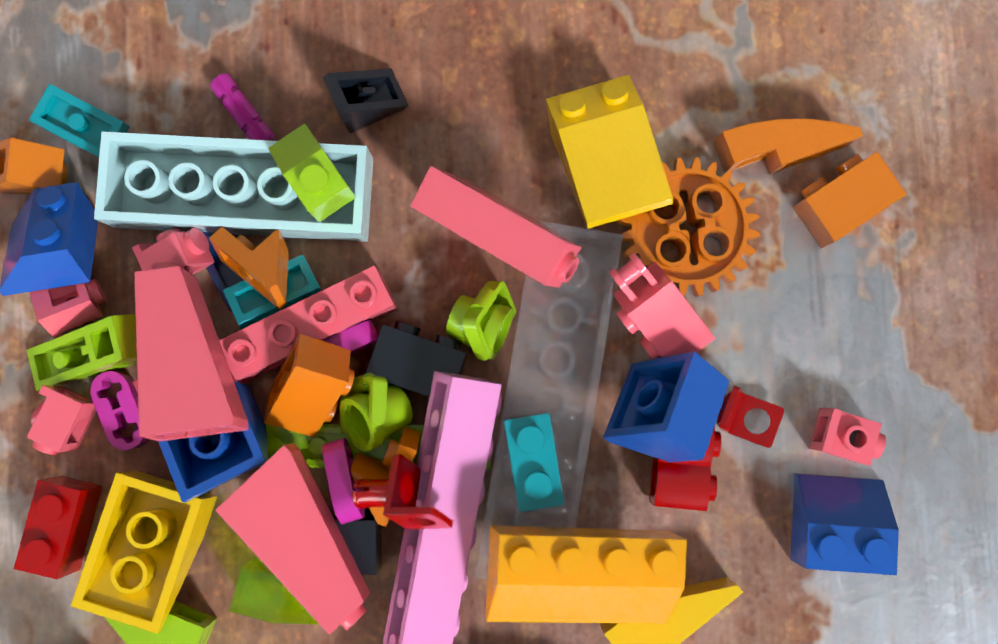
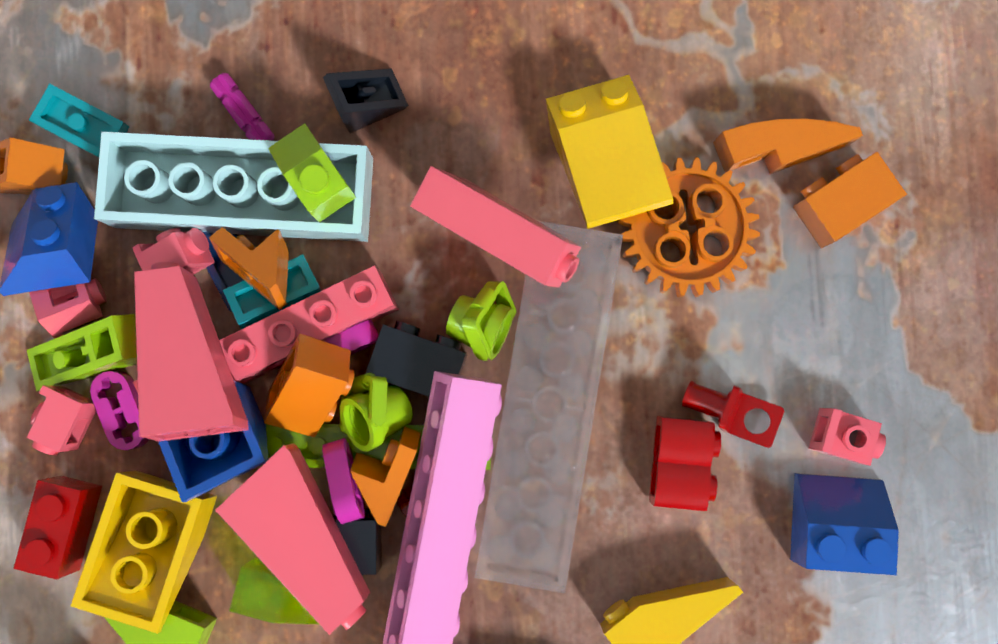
(399, 497): red bracket -> none
(534, 462): teal plate -> none
(583, 575): light orange slope -> none
(658, 310): coral brick -> none
(668, 407): blue slope -> none

